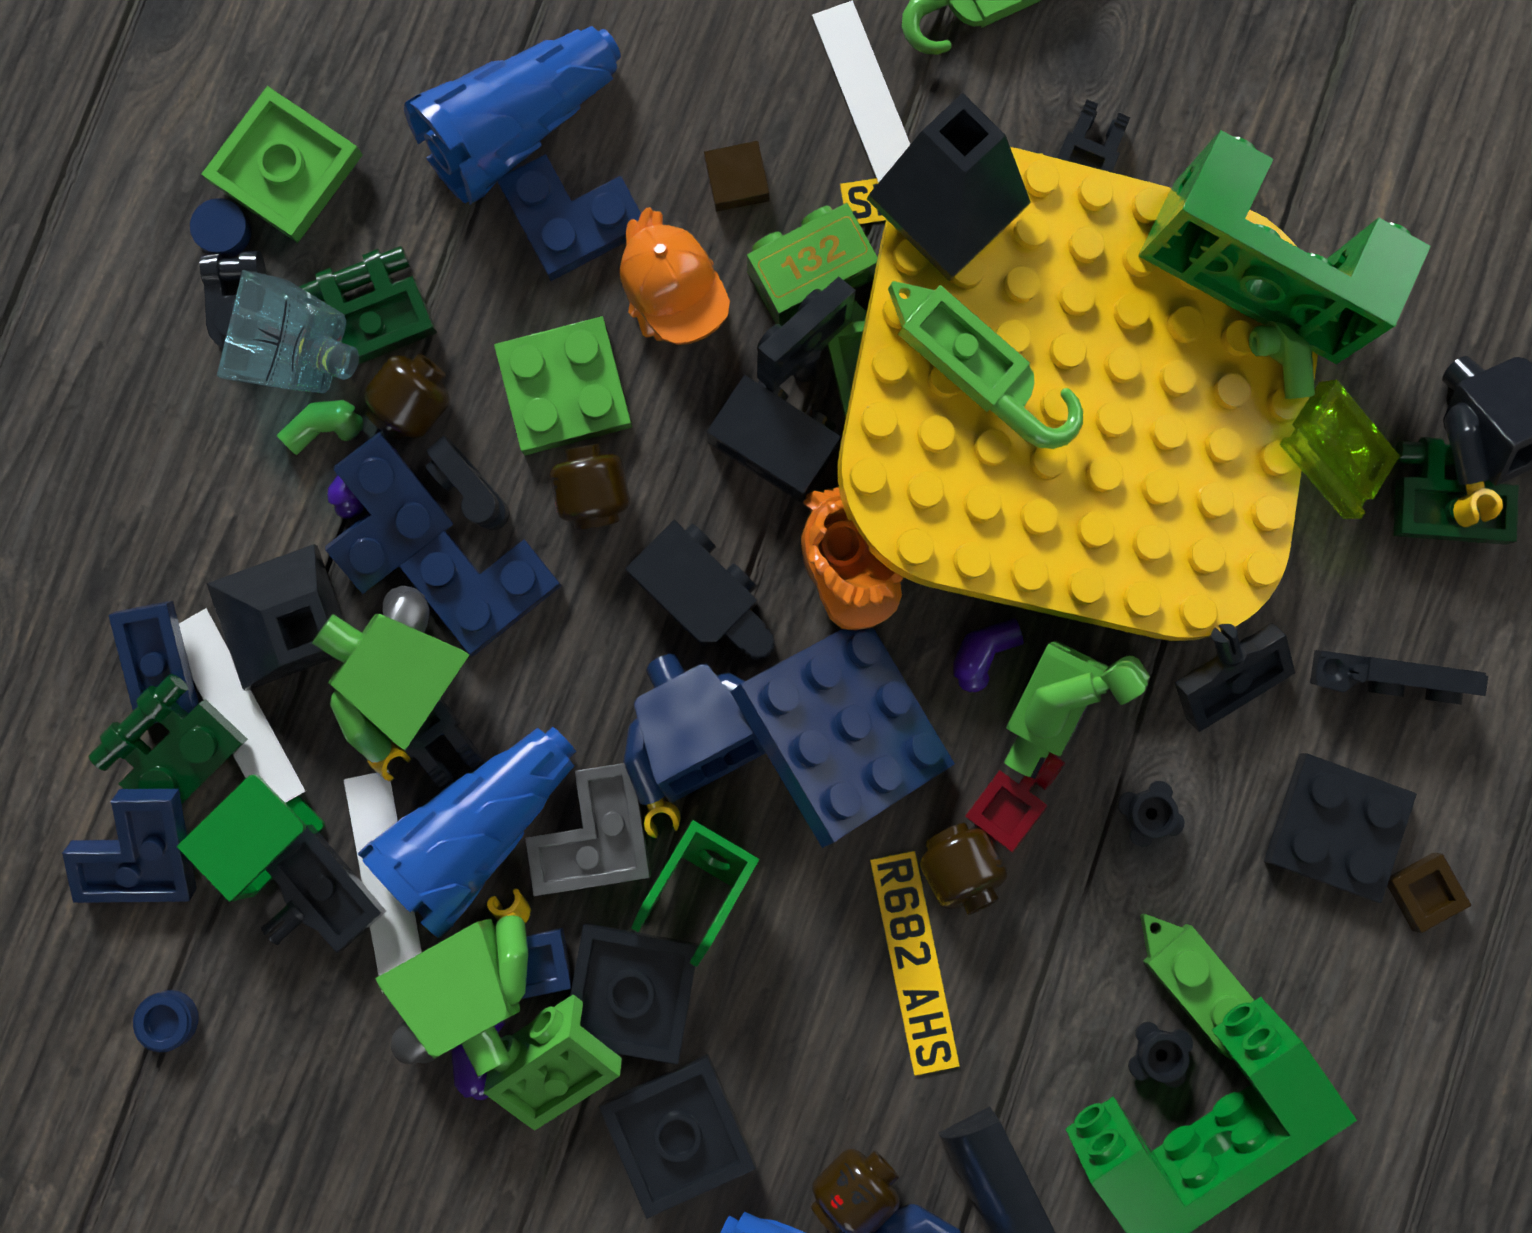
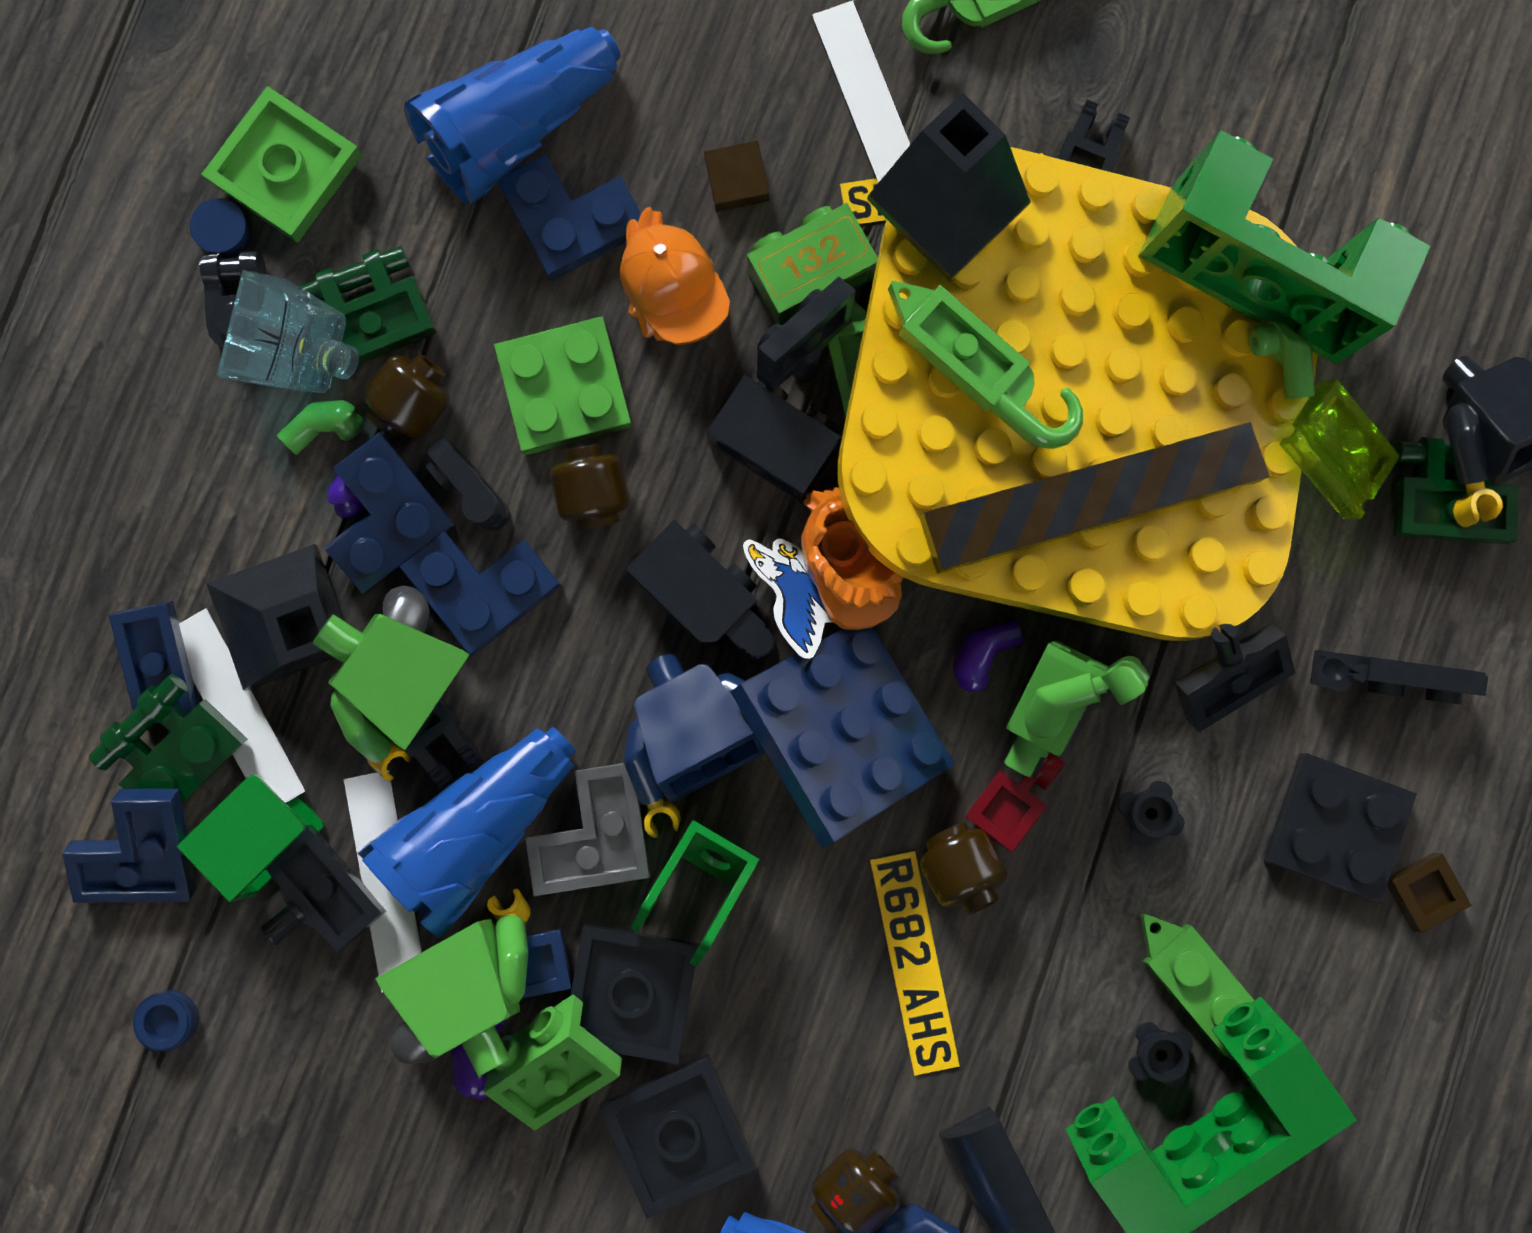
(798, 604): none -> sticker
(1092, 497): none -> tile

